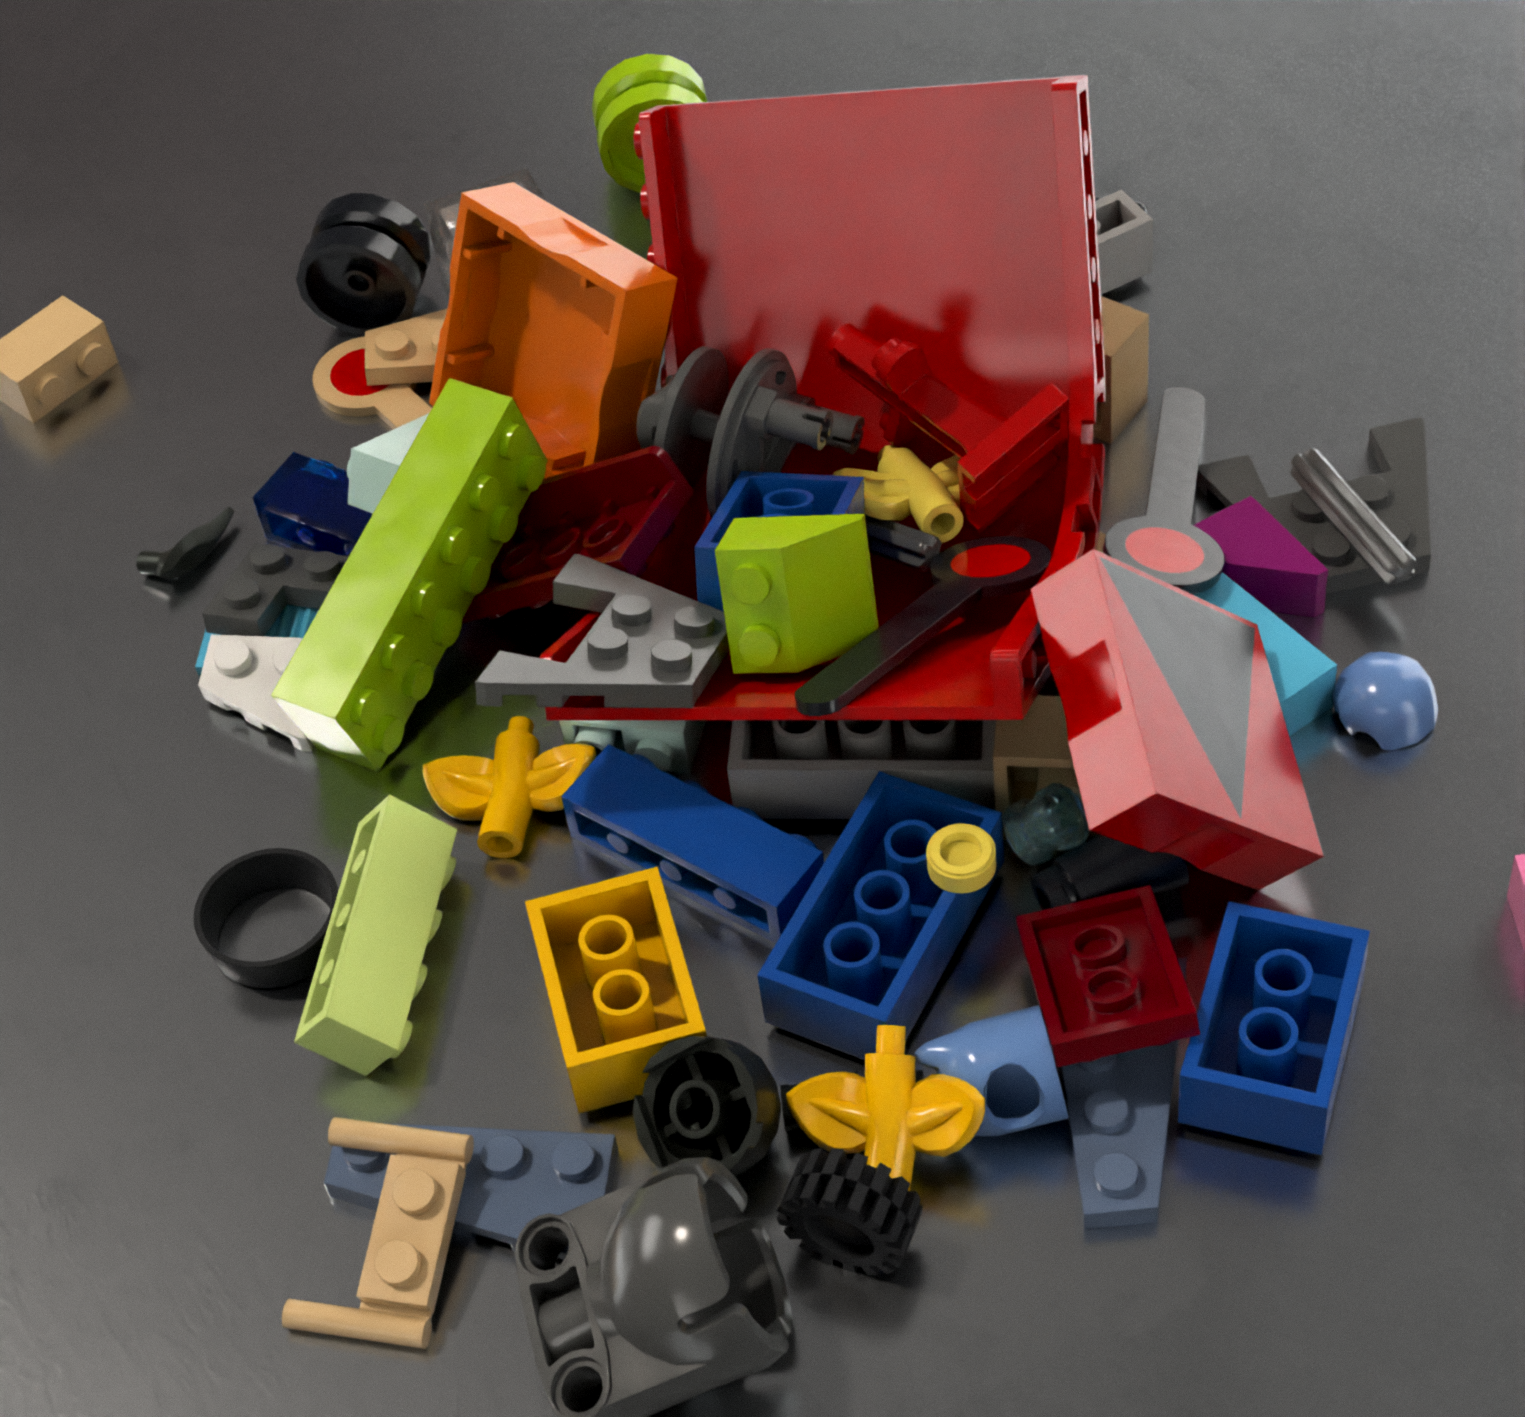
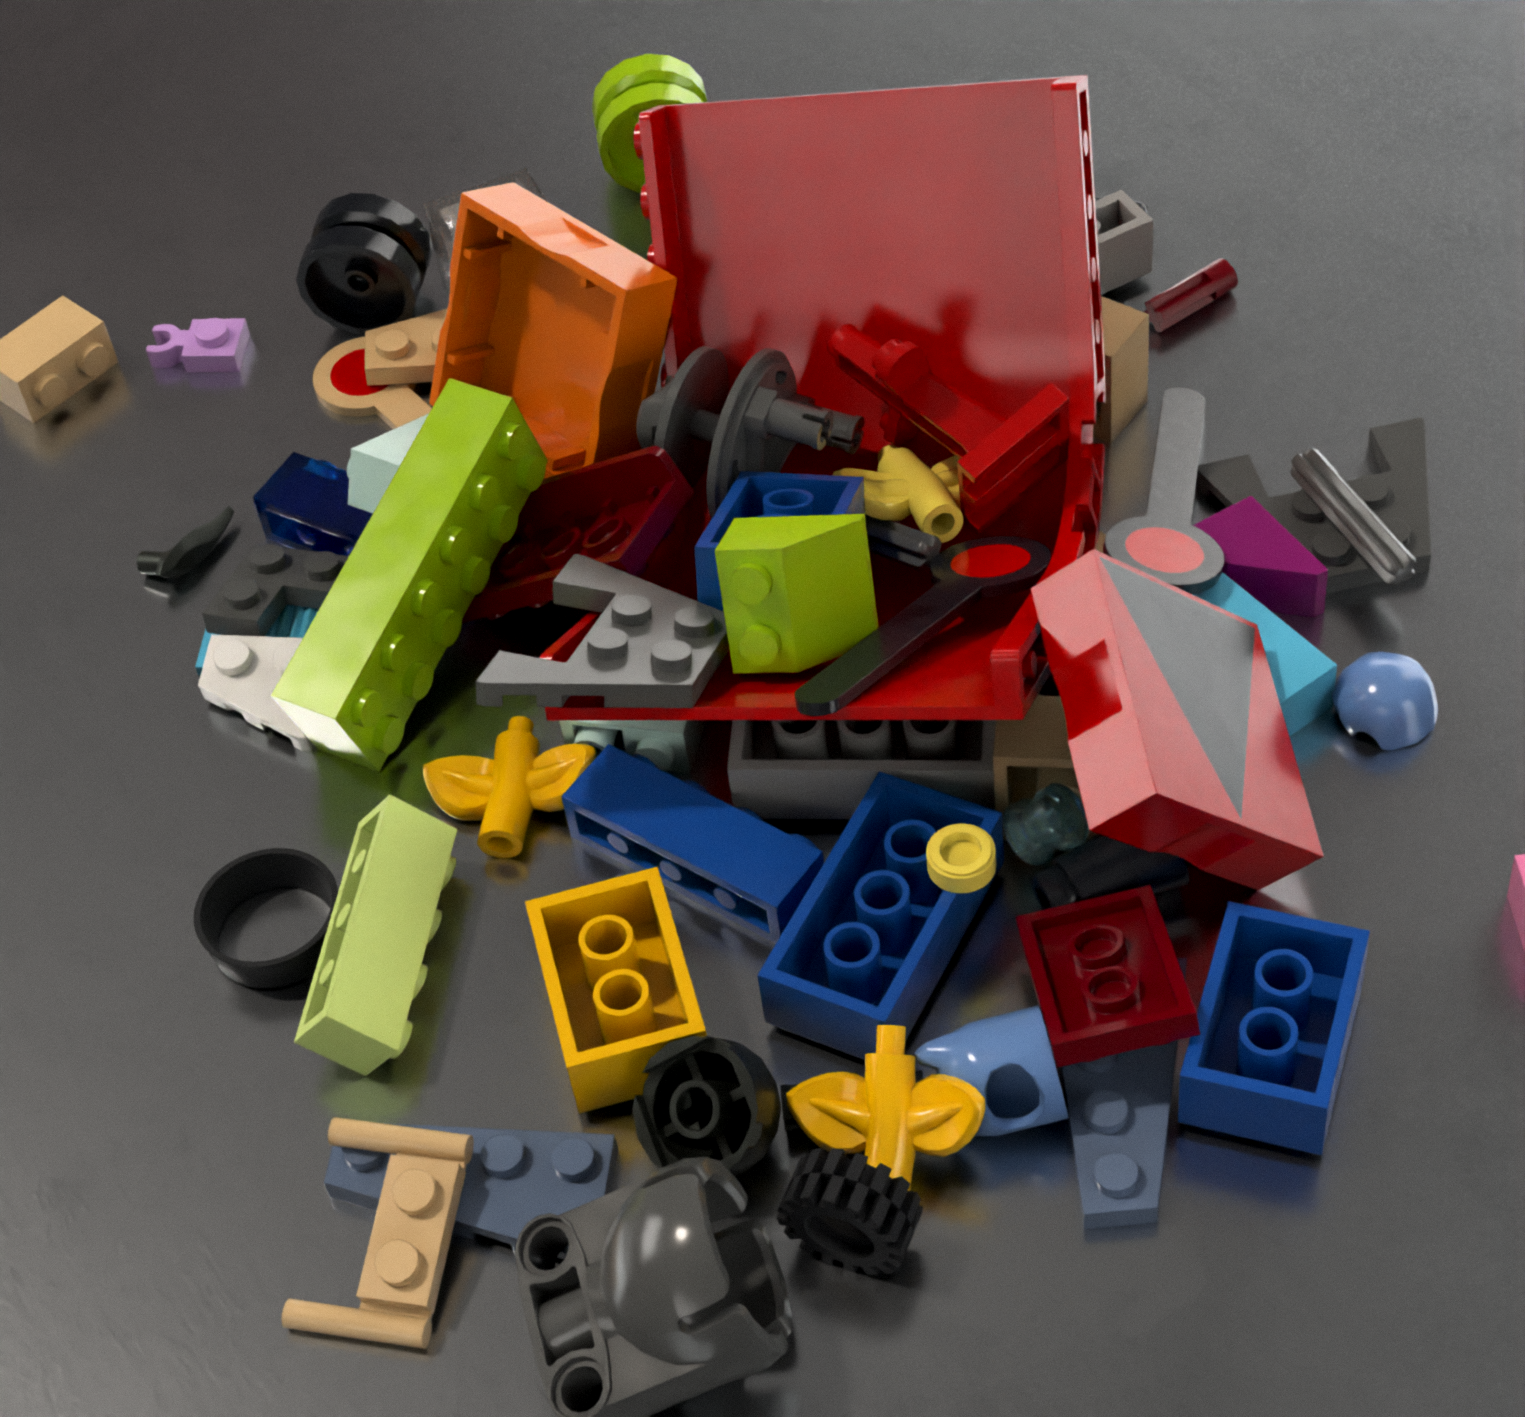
(205, 347): none -> lavender plate
(1191, 294): none -> dark red piece

